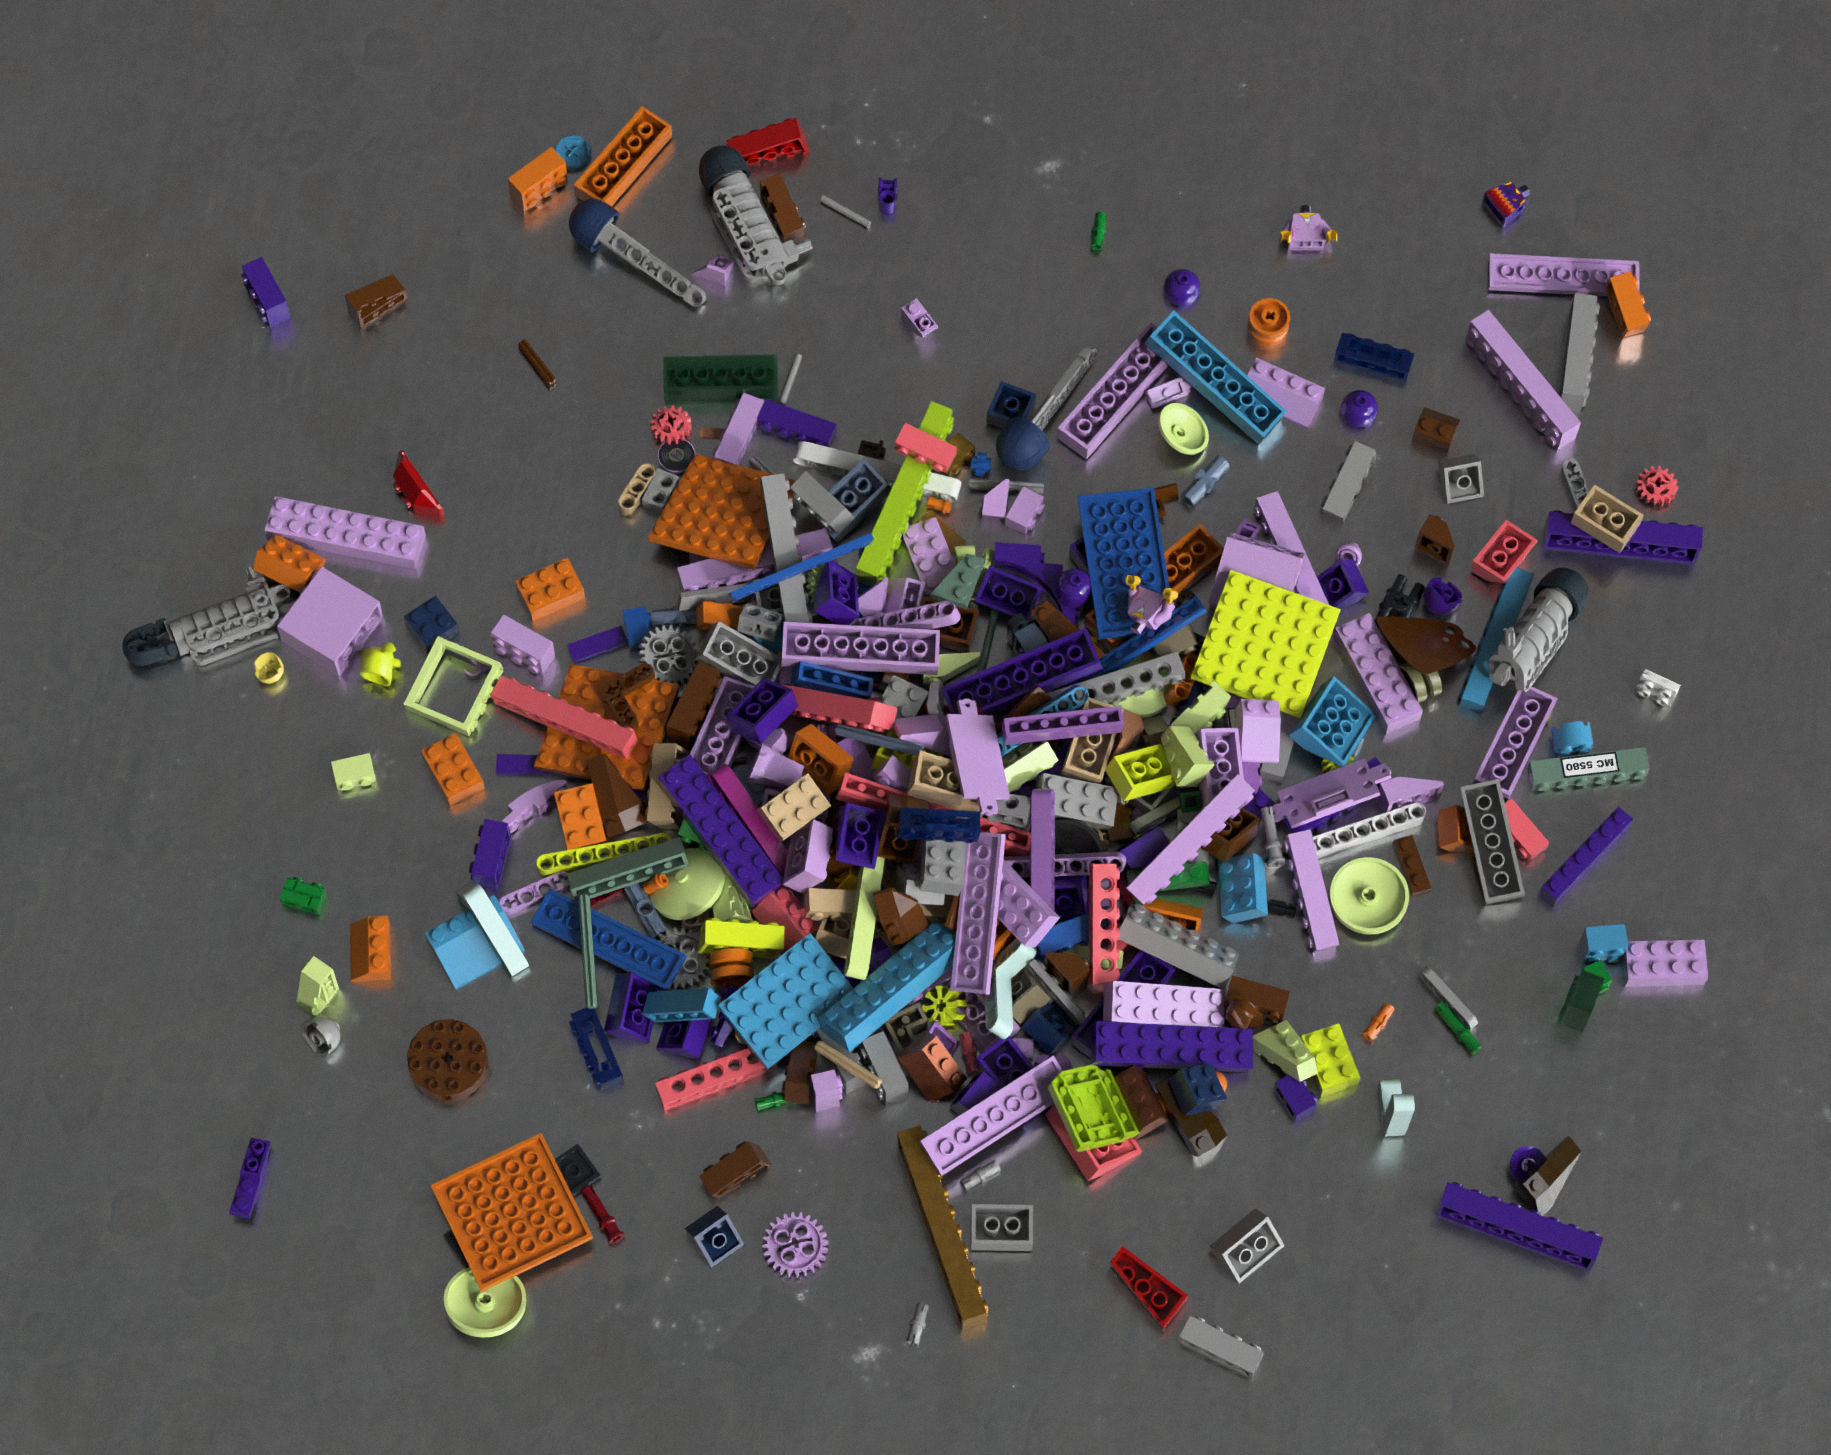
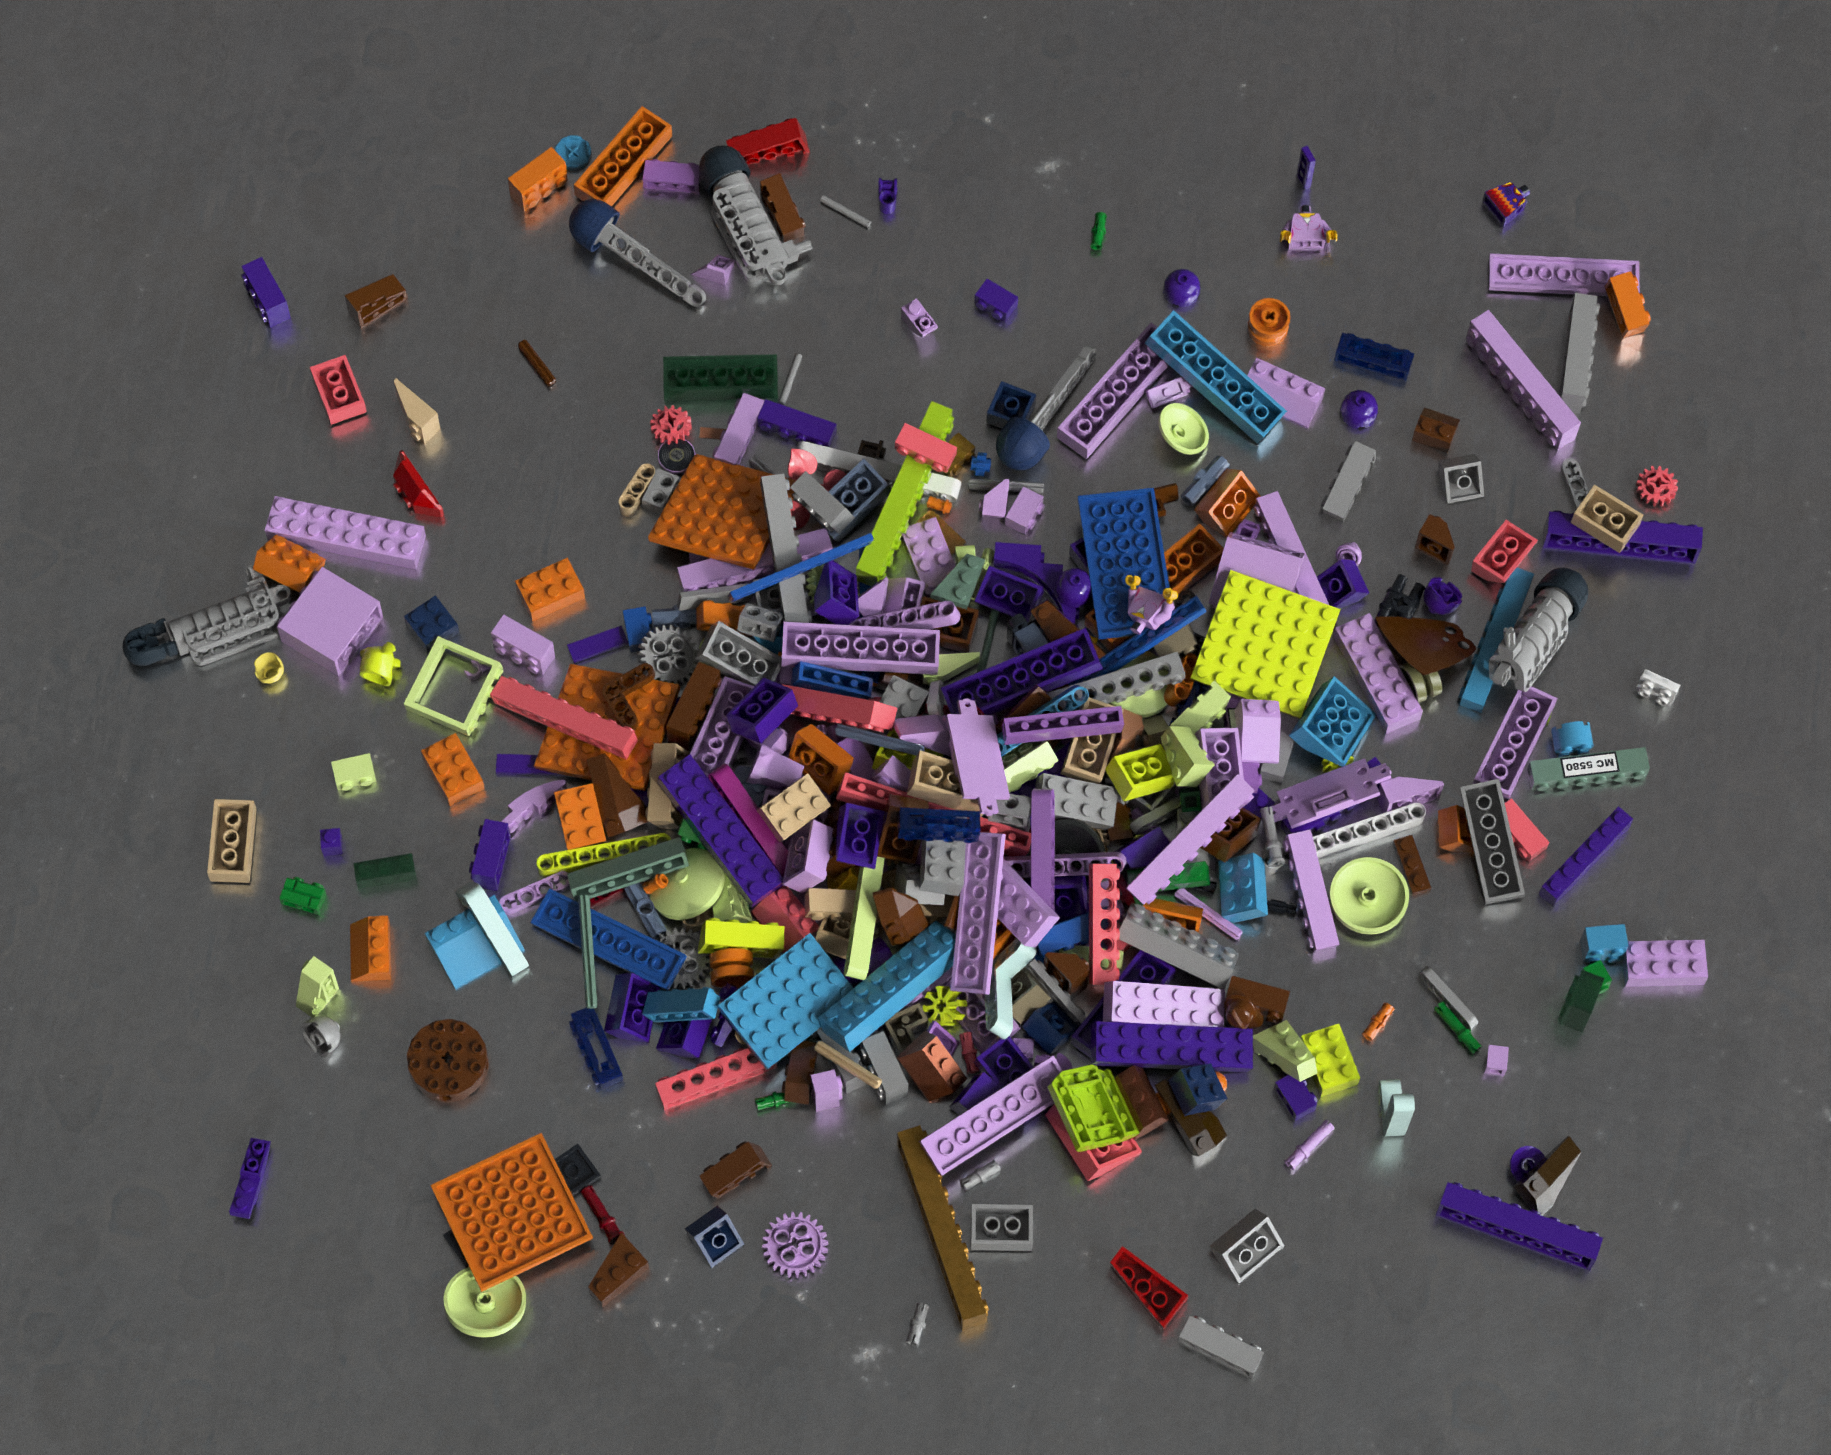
(232, 840): none -> tan brick
(331, 842): none -> dark purple brick
(338, 389): none -> coral brick
(385, 871): none -> clear green brick
(419, 416): none -> tan slope
(617, 1271): none -> reddish brown wedge
(671, 176): none -> medium lavender brick
(799, 463): none -> coral plant
(996, 300): none -> dark purple brick
(1209, 914): none -> lavender axle
(1227, 502): none -> orange slope
(1302, 1151): none -> lavender pin
(1305, 167): none -> dark purple tile
(1496, 1060): none -> lavender panel

